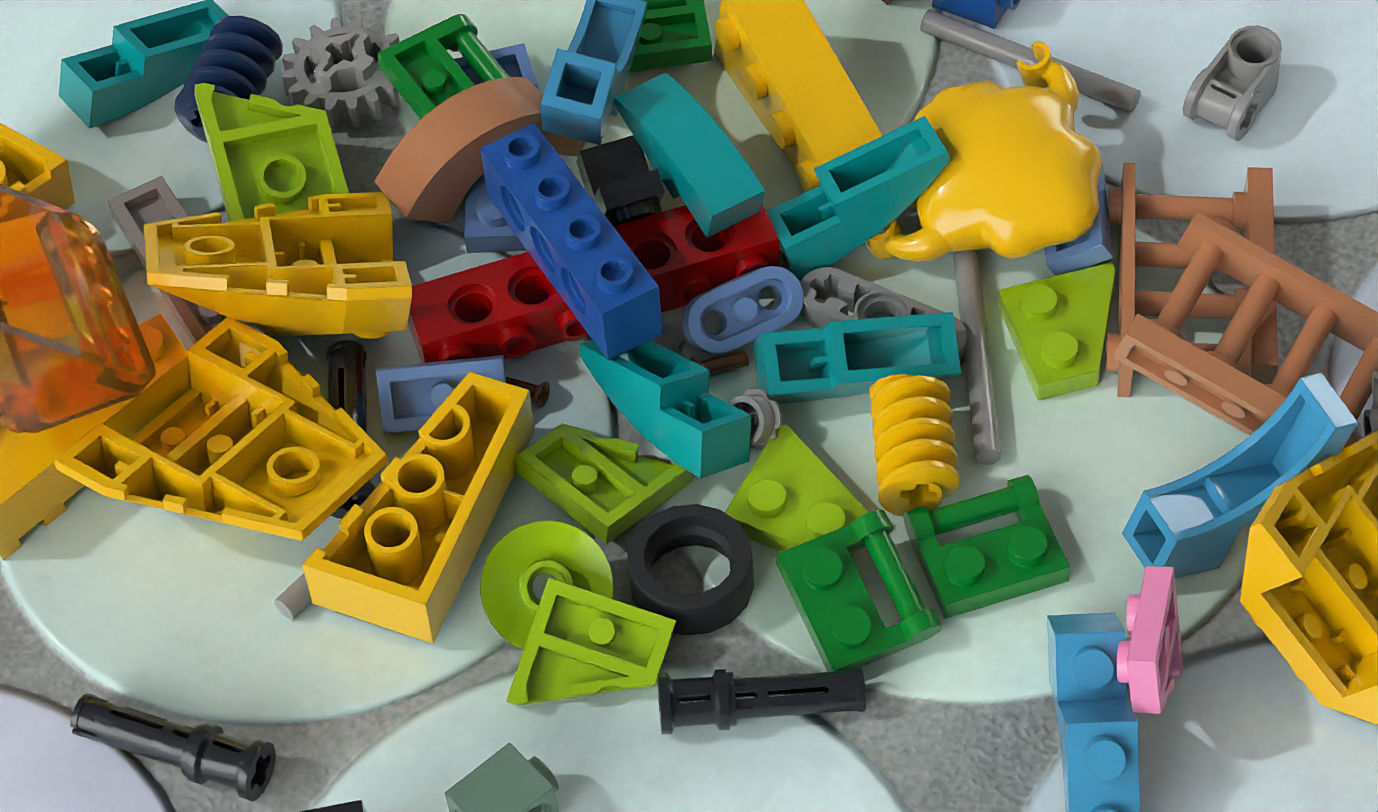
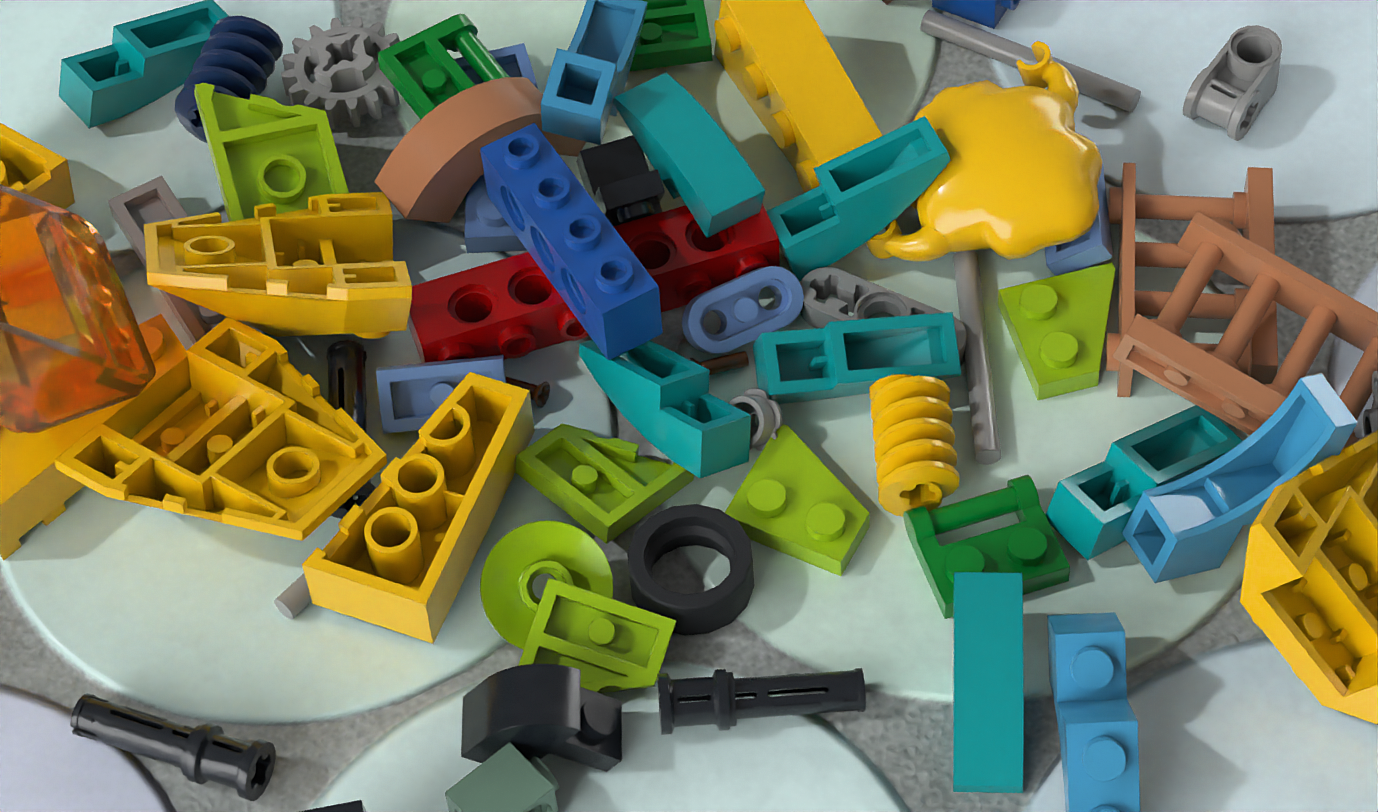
(541, 714): none -> black brick
(838, 603): green plate -> none
(988, 682): none -> teal slope
(1097, 502): none -> teal slope
(1155, 644): bright pink wing -> none

